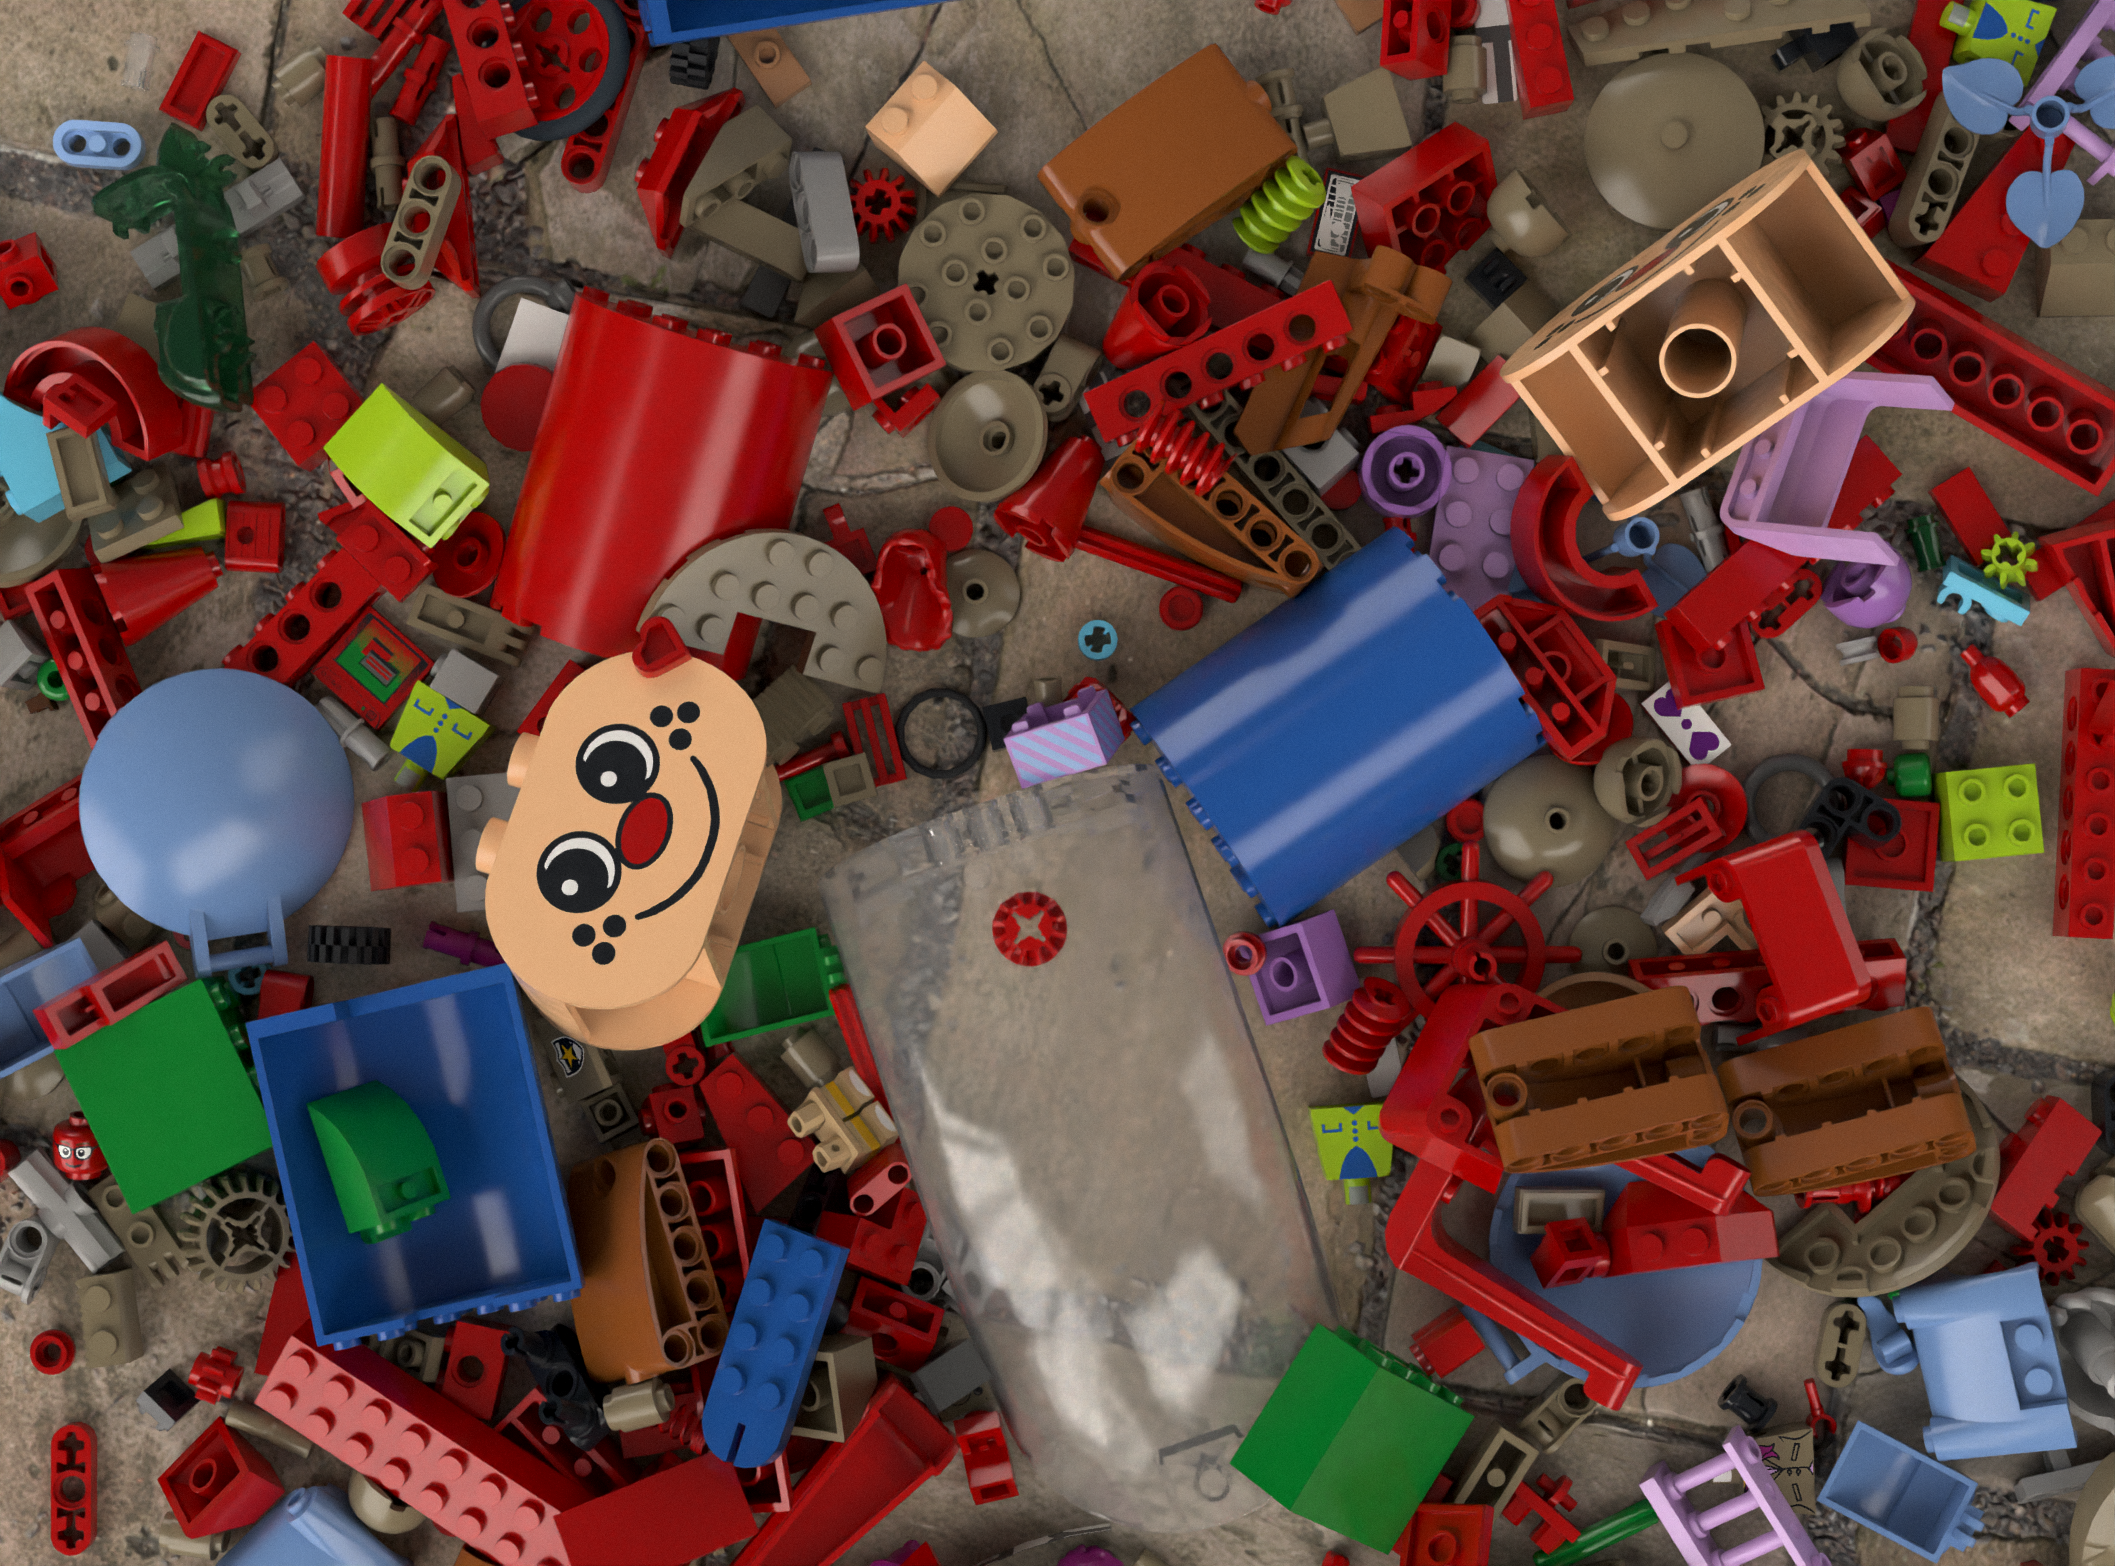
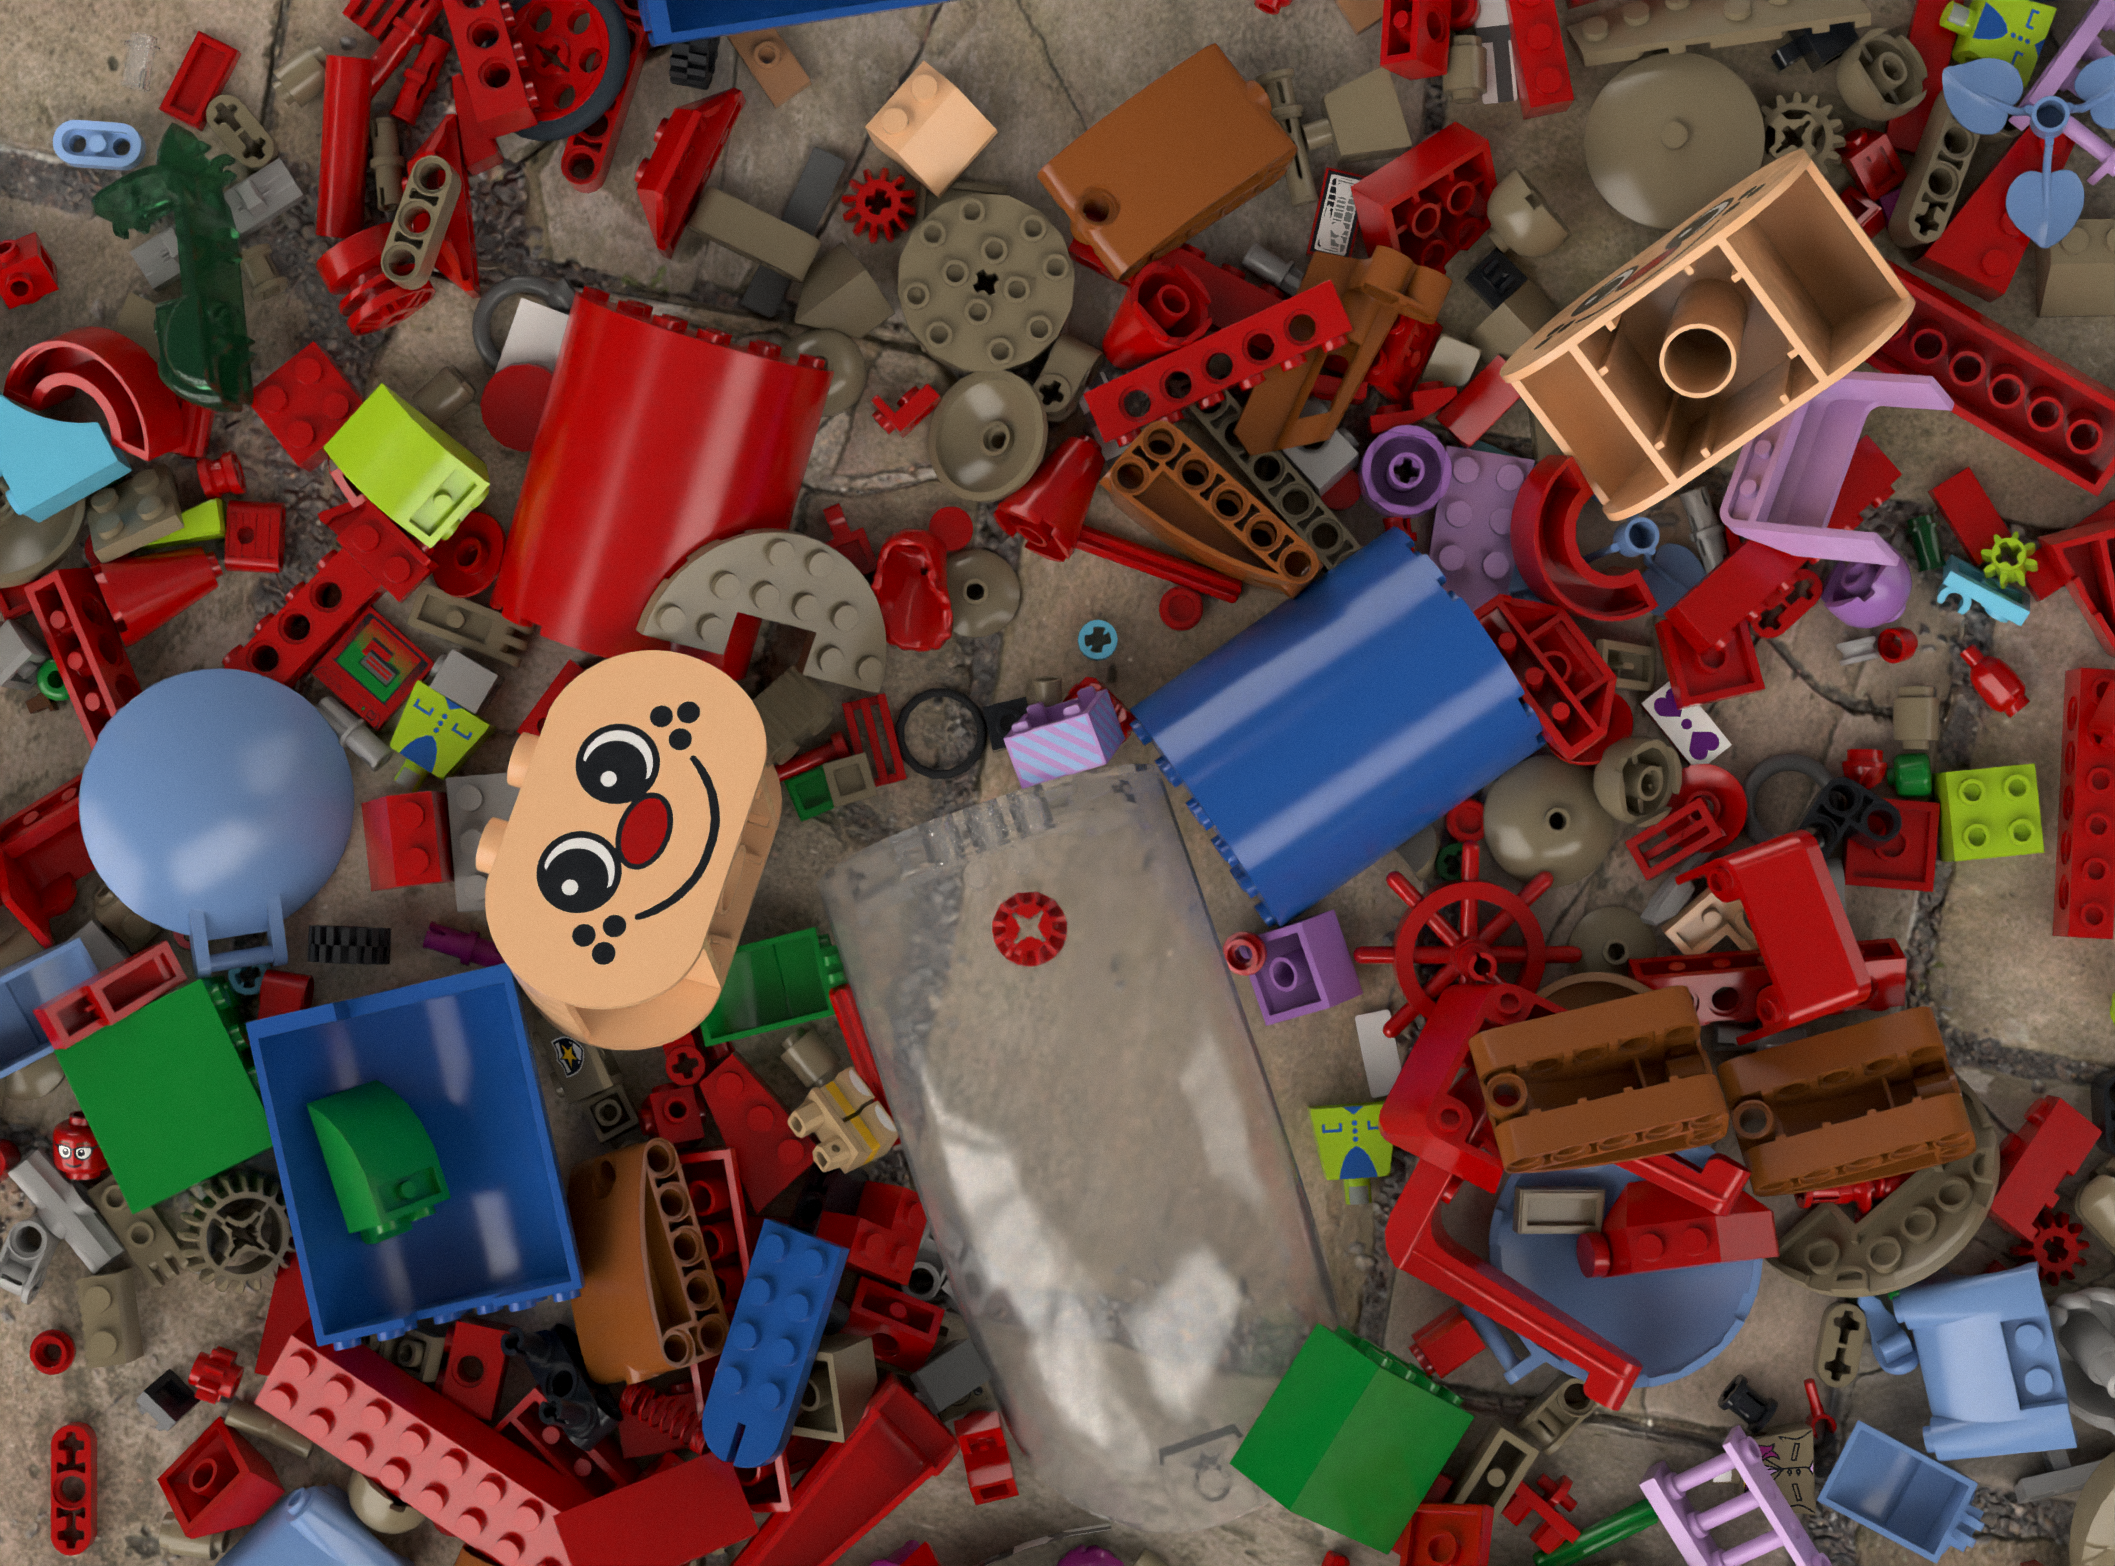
(78, 406): red bracket -> none
(80, 474): dark tan tile -> none
(638, 1405): dark tan brick -> none
(659, 648): red tile -> none
(740, 158): dark tan slope -> none
(823, 211): light grey beam -> none
(878, 1180): red piece -> none
(879, 347): red brick -> none
(1182, 449): red piece -> none
(1280, 206): lime piece -> none
(1366, 1026): red piece -> none
(1565, 1253): red brick -> none

